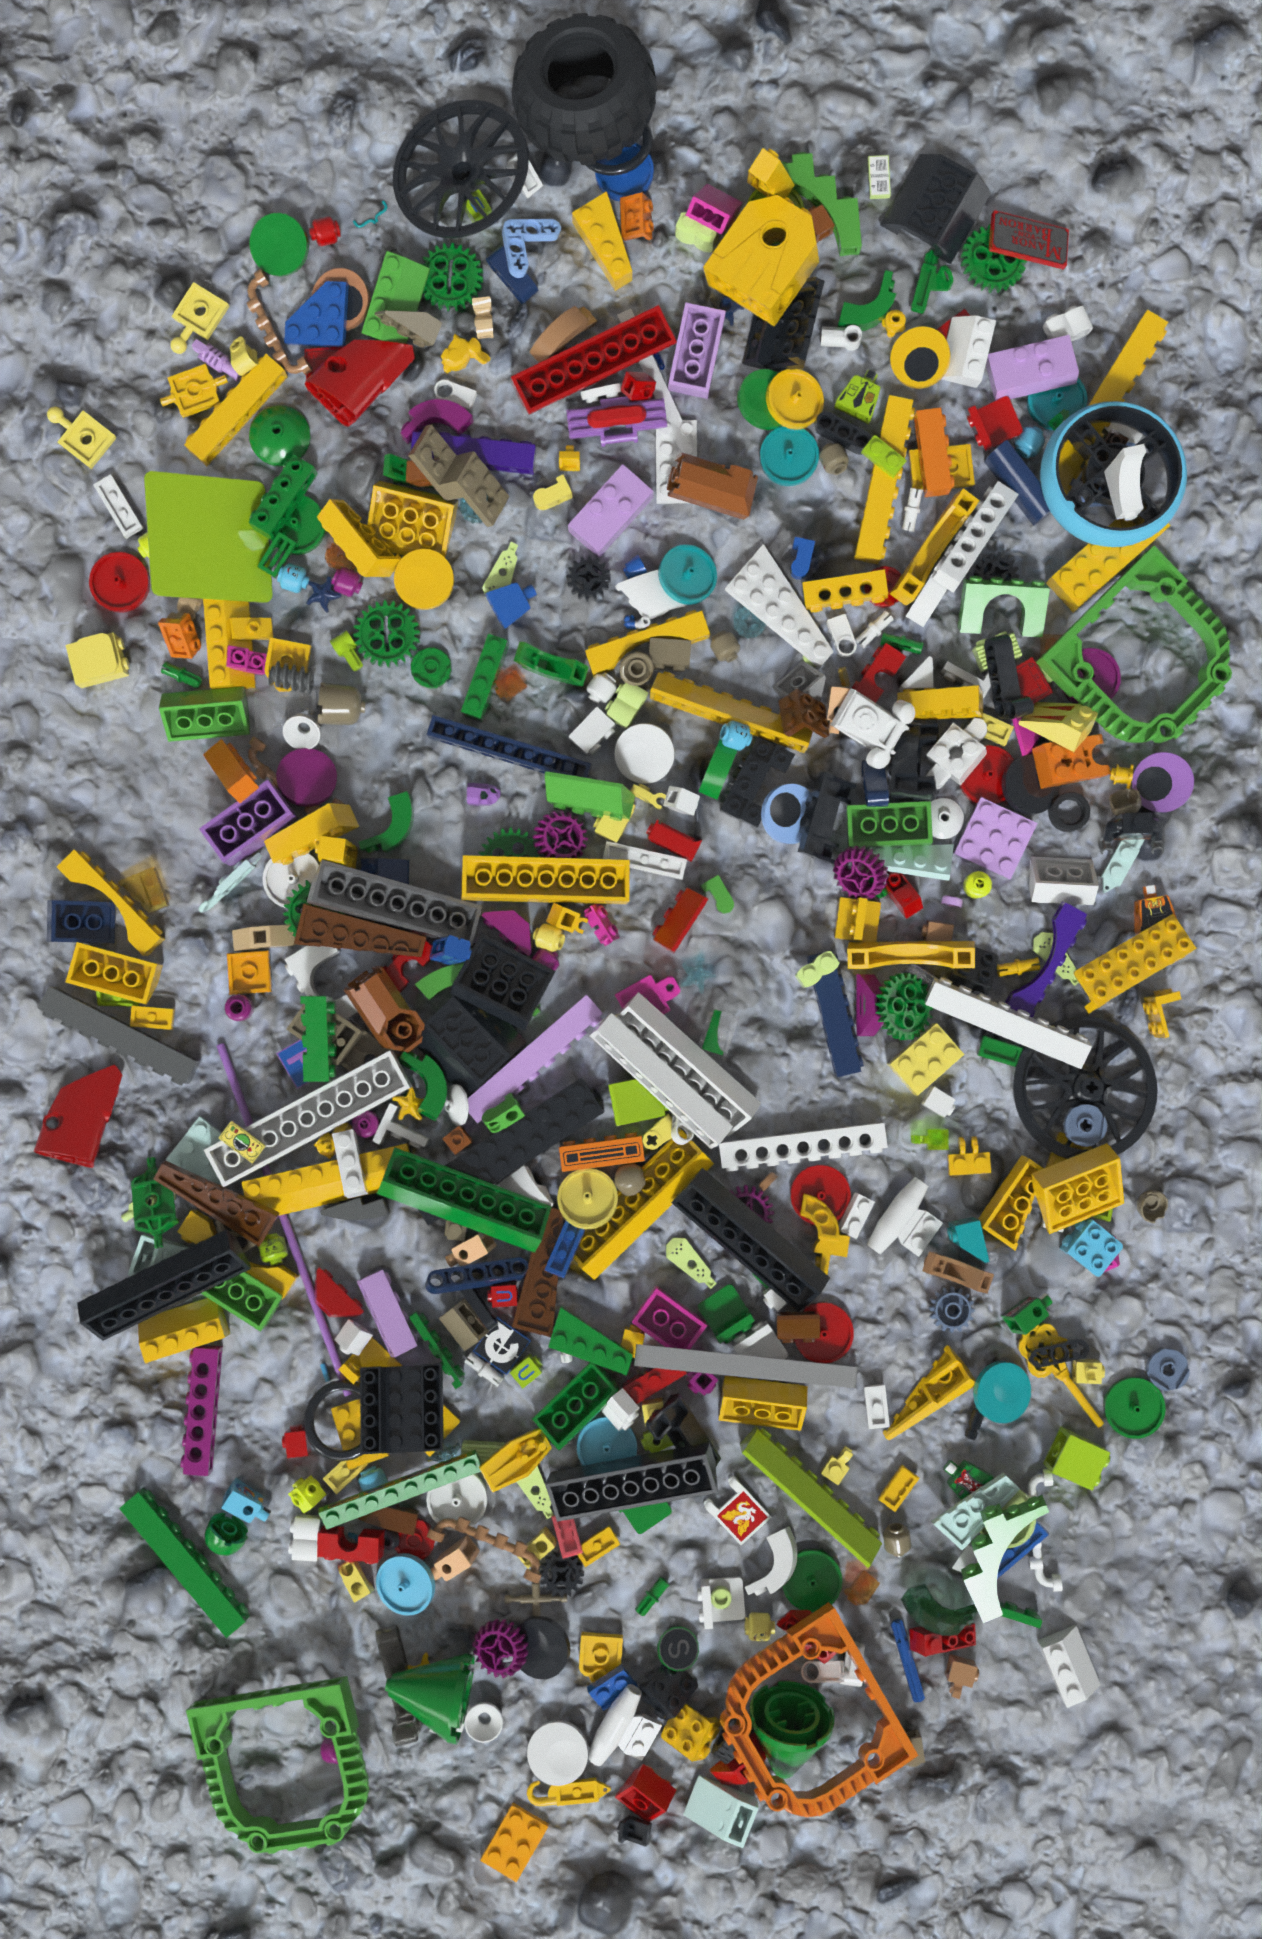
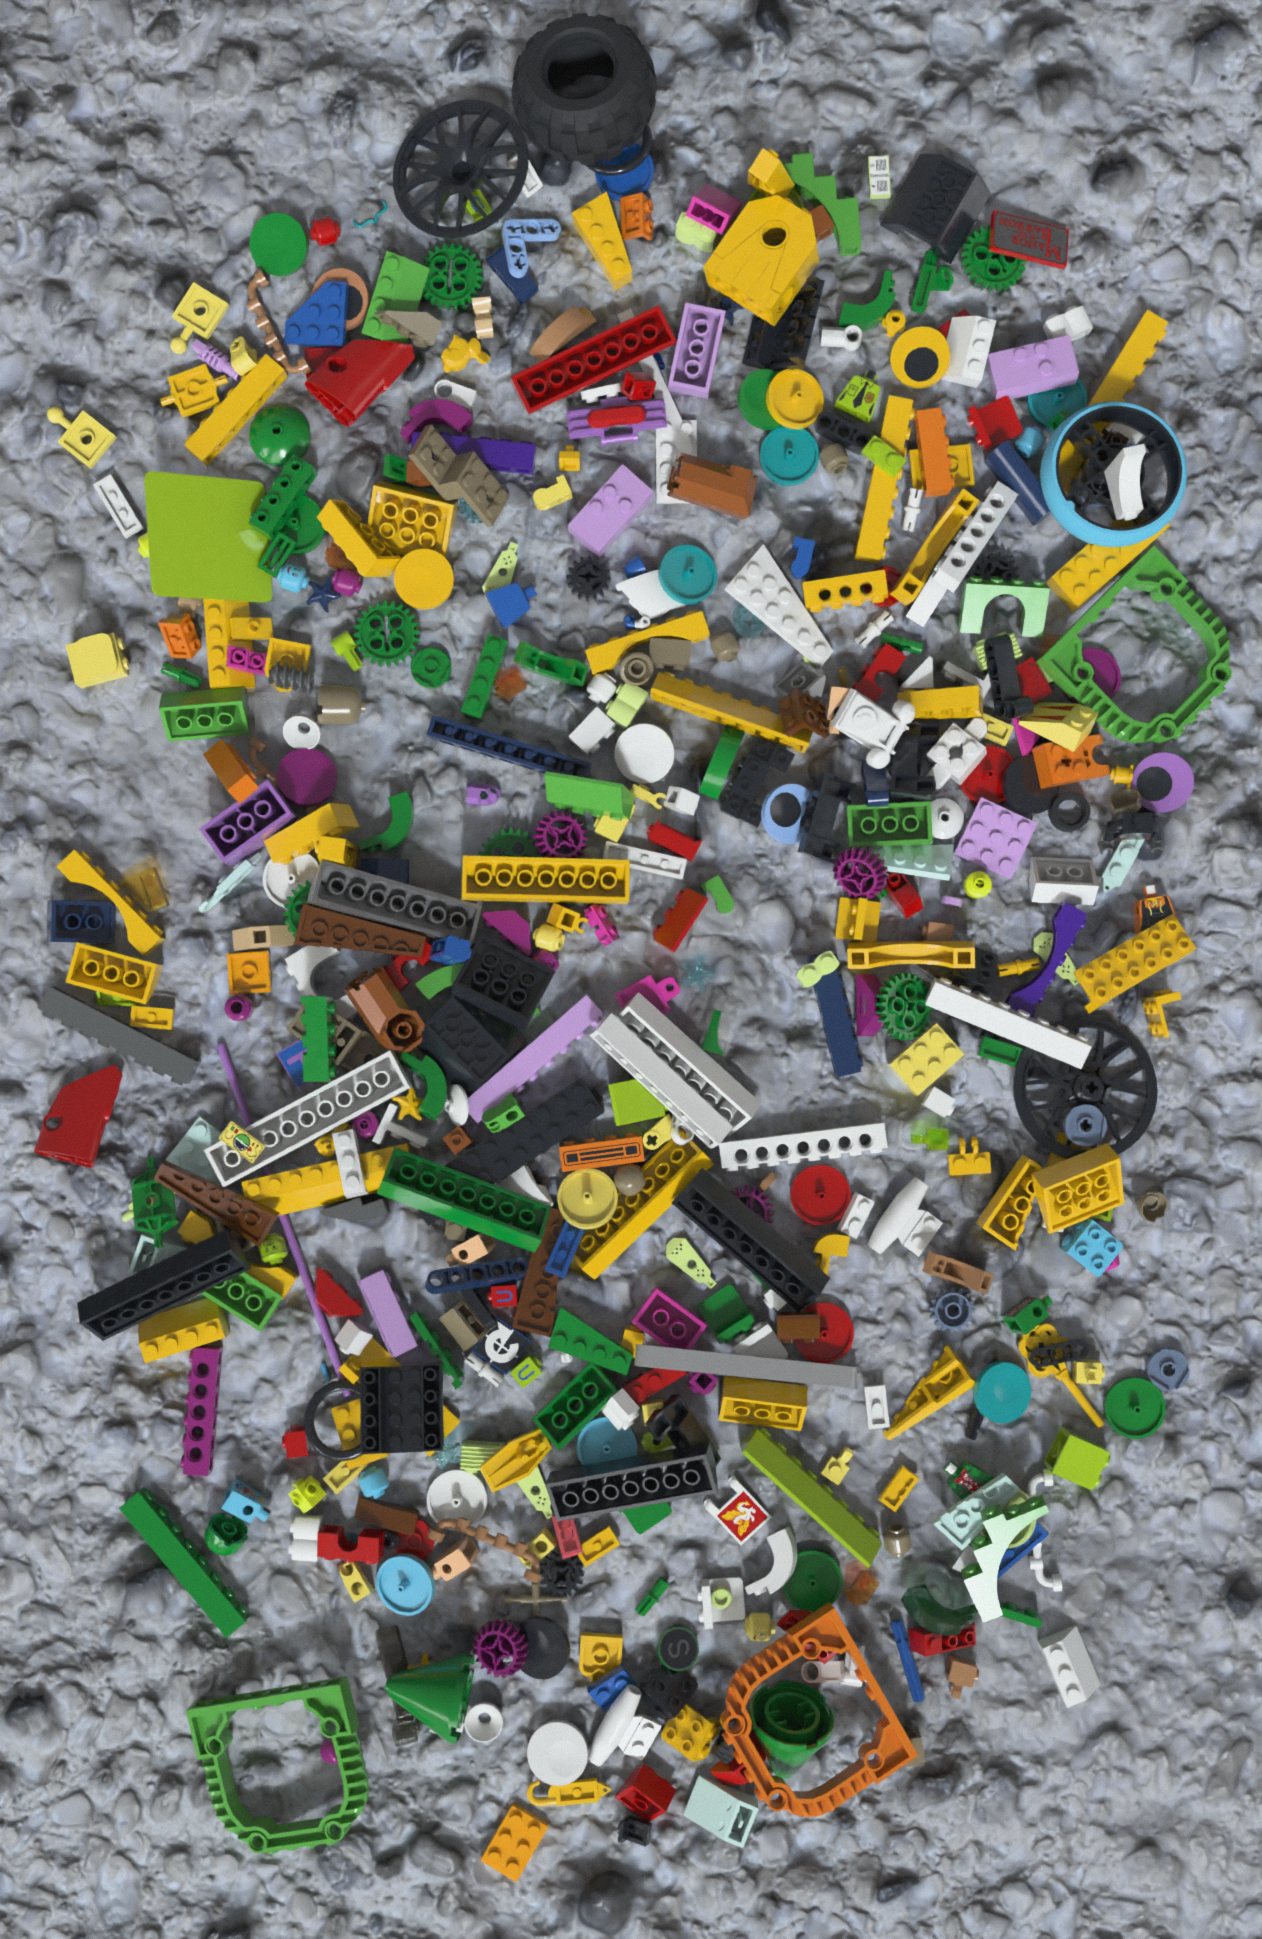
(119, 582): red piece -> none
(400, 1489): plate -> none
(735, 735): medium azure head -> none
(822, 1218): yellow tile -> none
(840, 630): white piece -> none
(969, 1236): teal slope -> none

